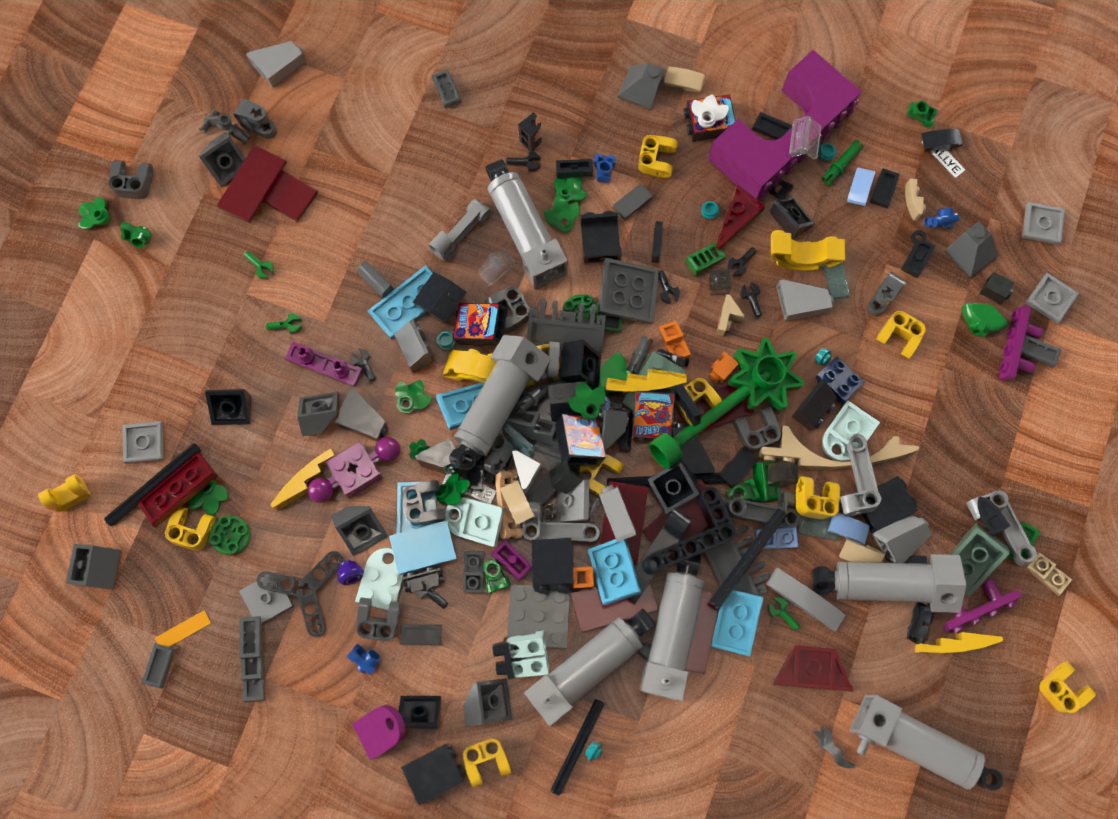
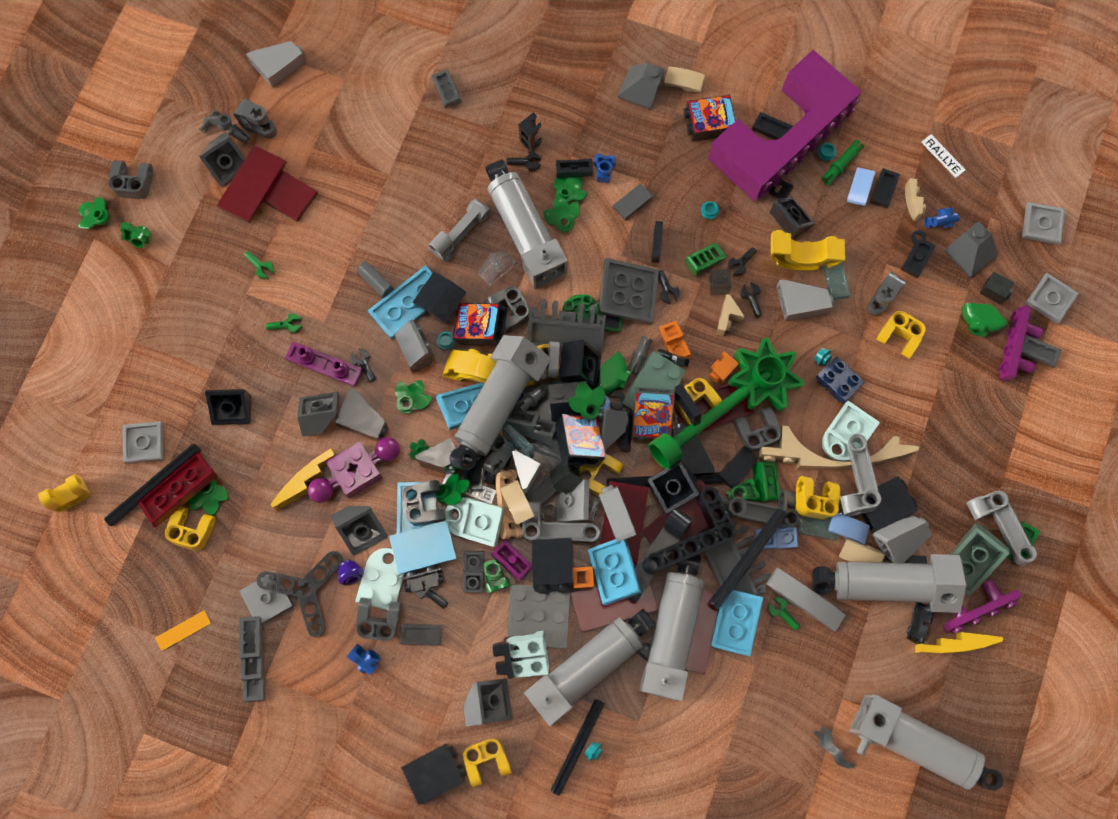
(93, 566): dark grey slope -> none
(158, 666): dark grey tile -> none
(230, 535): green tile -> none
(378, 731): magenta tile -> none
(420, 711): black slope -> none
(600, 237): black panel -> none
(654, 380): yellow slope -> none
(660, 144): yellow piece -> none
(710, 110): white plate -> none
(741, 212): dark red wing -> none
(782, 474): clear smoke brick -> none
(805, 137): clear panel -> none
(813, 669): dark red wing -> none
(815, 405): black slope -> none
(922, 112): green plate -> none
(941, 138): black slope -> none
(991, 516): black plate -> none
(1048, 574): tan slope -> none
(1063, 692): yellow piece -> none

